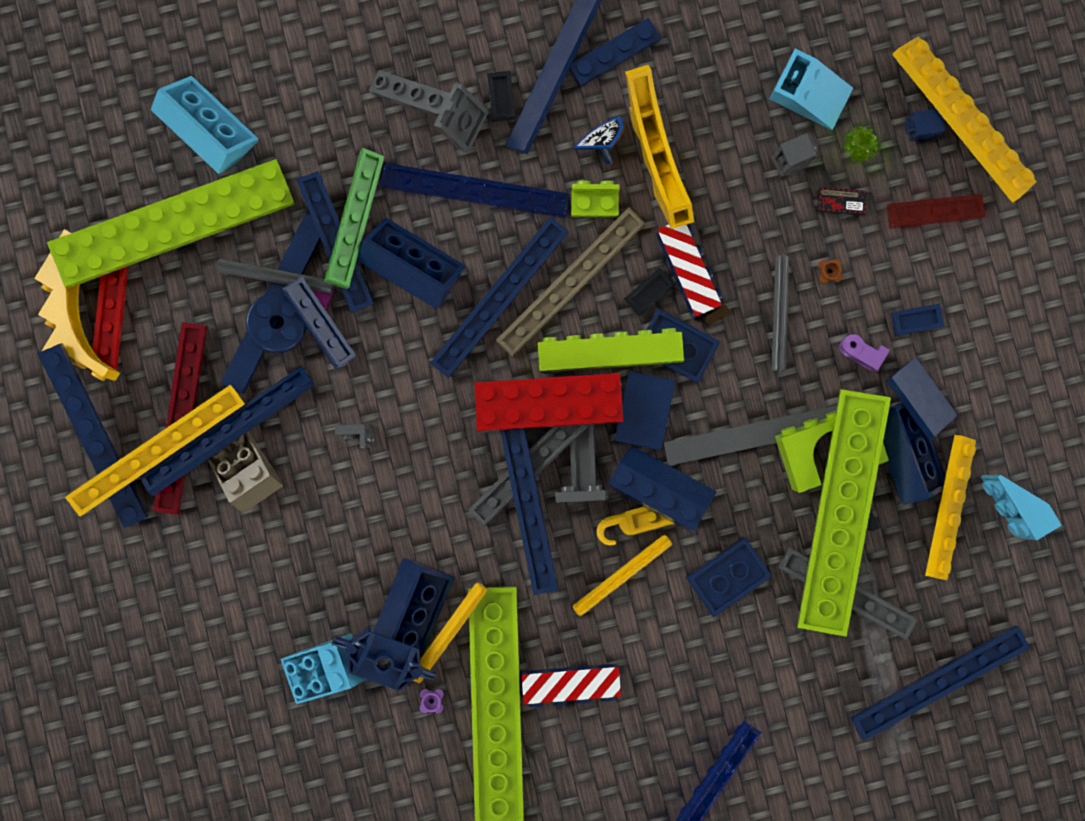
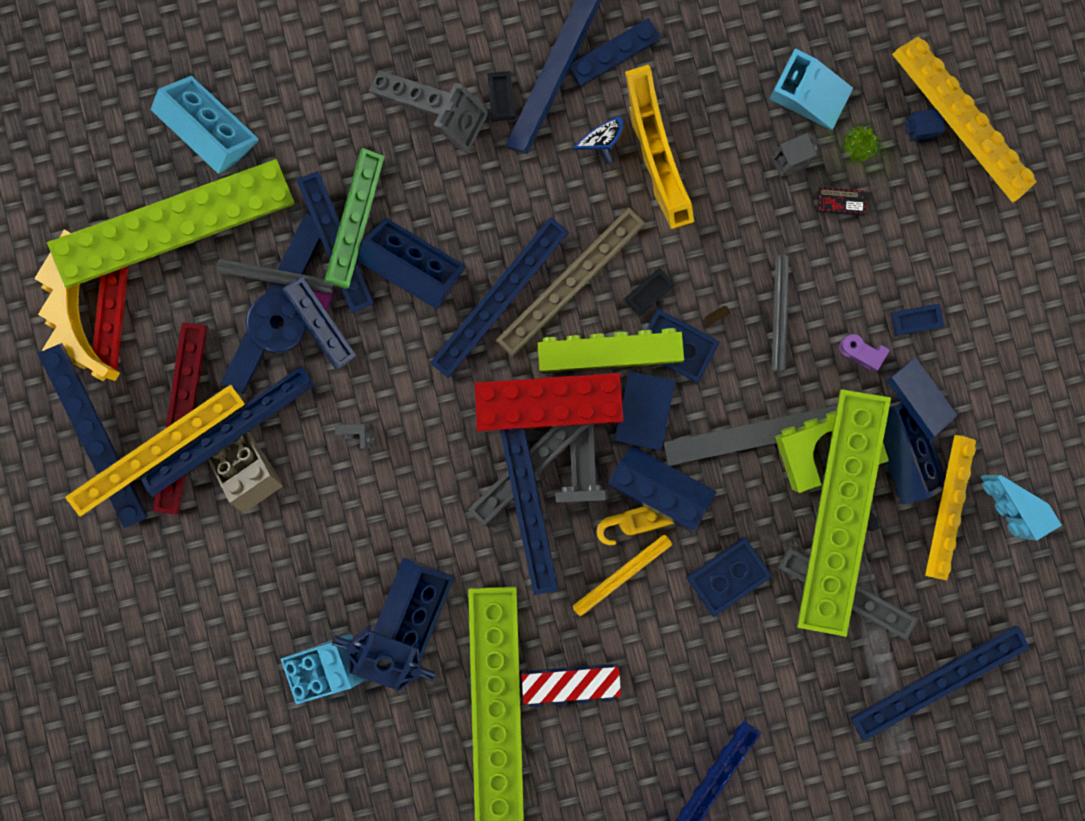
(426, 706): medium lavender plate -> none
(452, 627): yellow axle -> none
(474, 190): clear blue tile -> none
(595, 199): lime bracket -> none
(689, 269): brick -> none
(835, 266): dark orange plate -> none
(935, 211): clear red tile -> none

